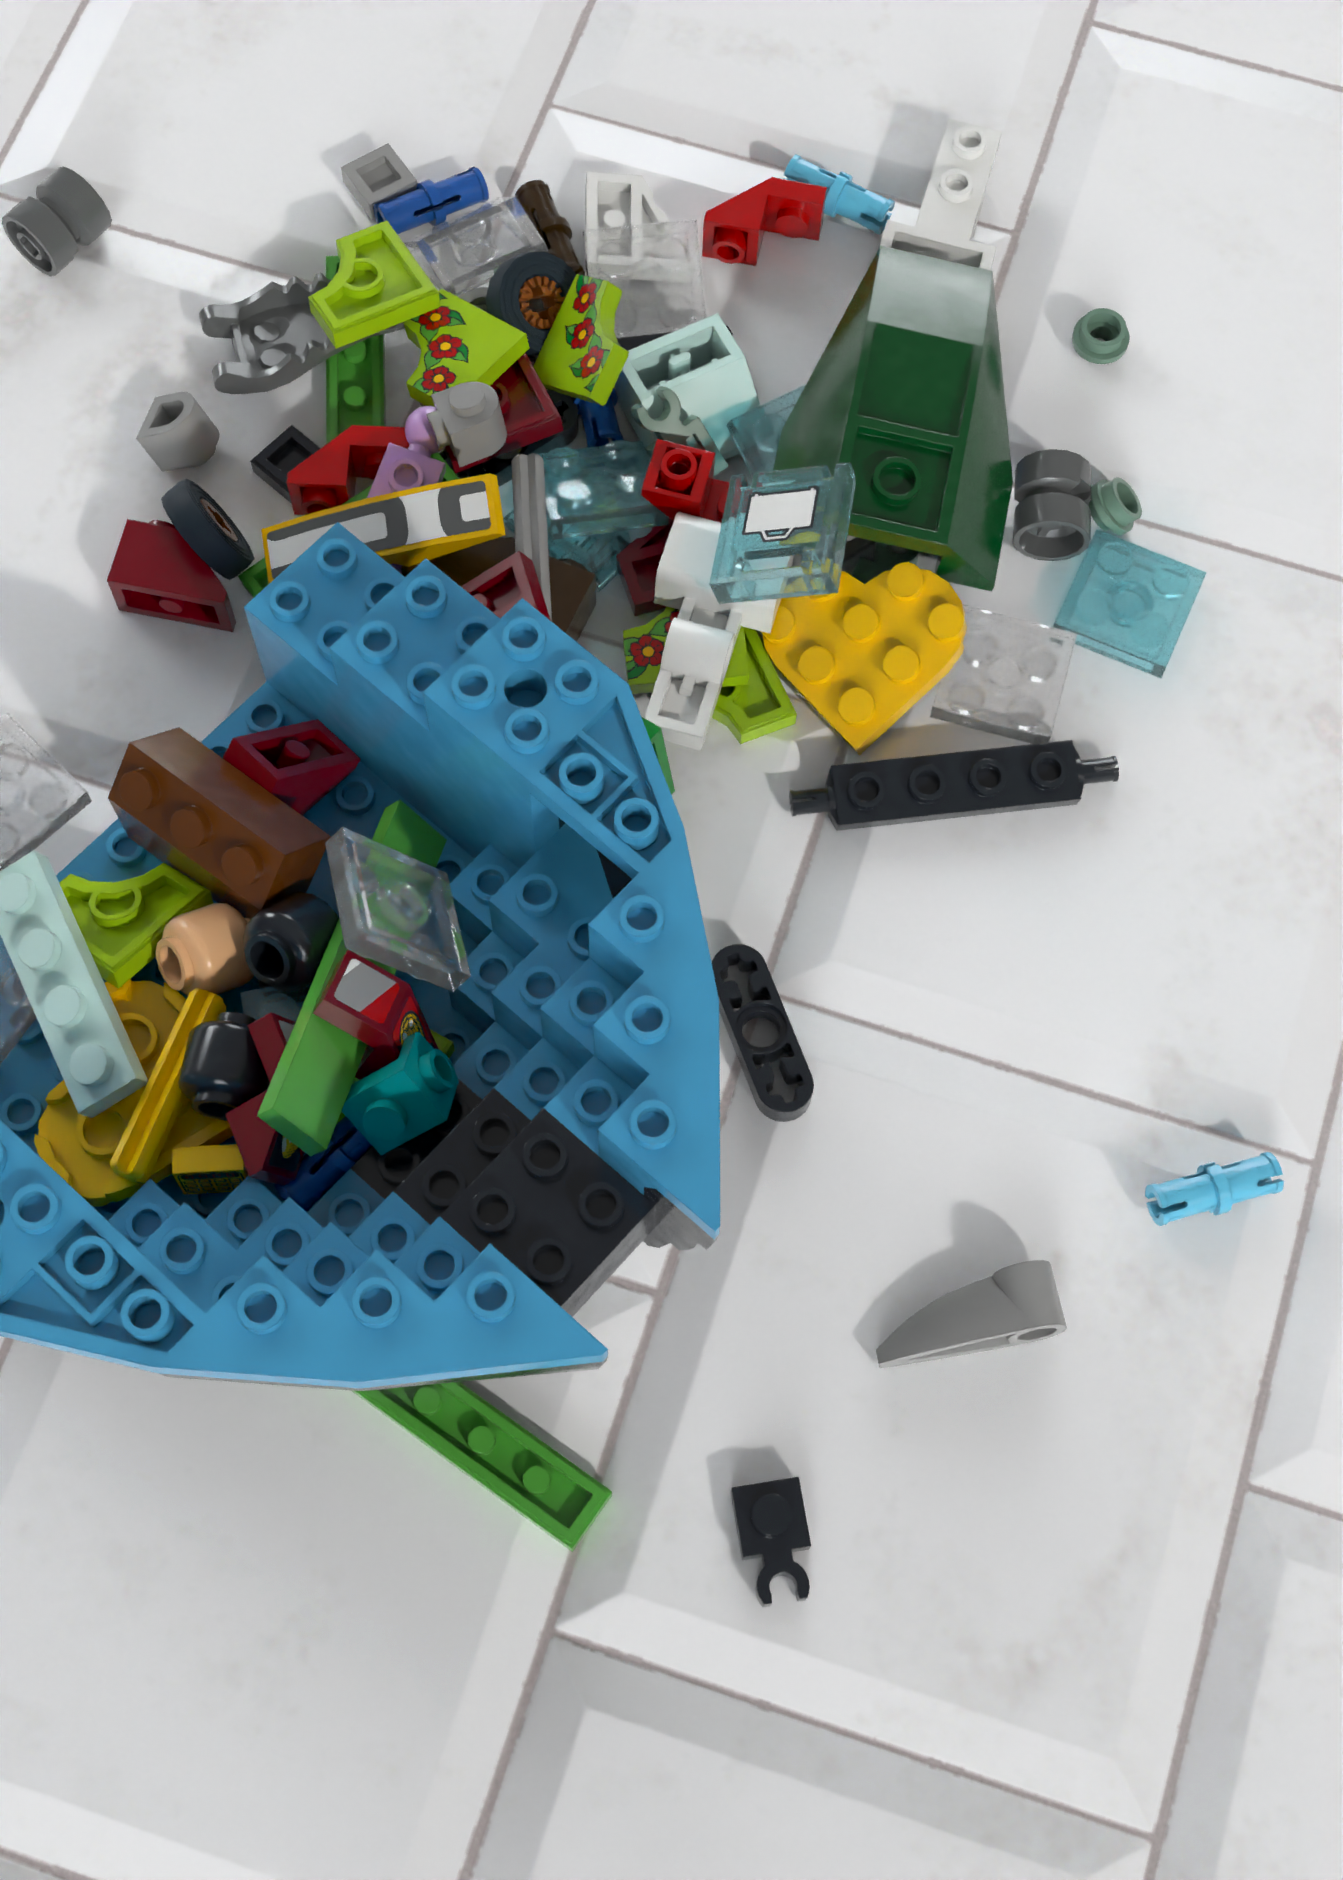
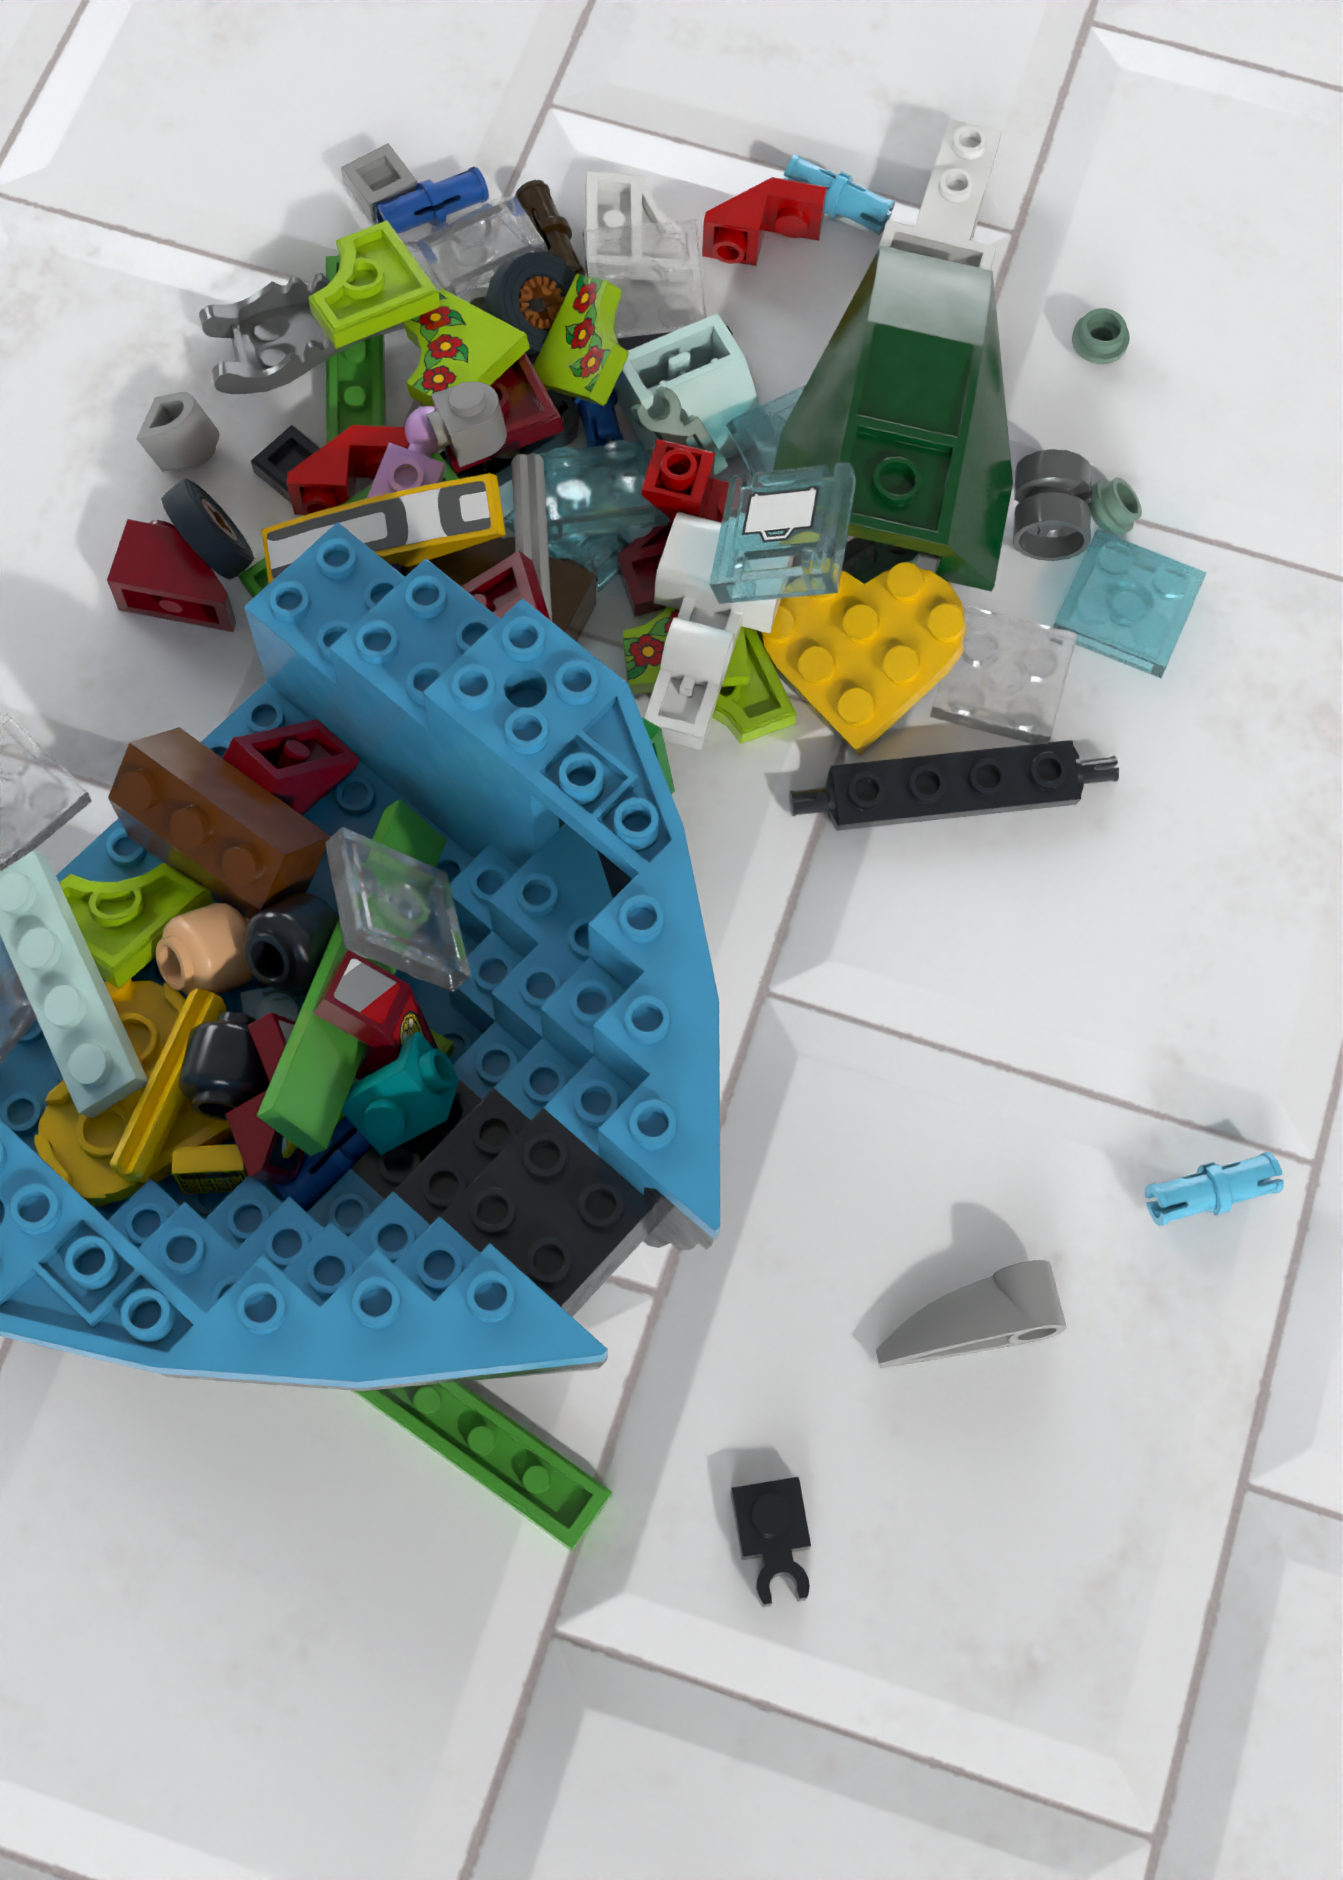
(59, 219): dark grey wheel -> none
(761, 1080): black beam -> none

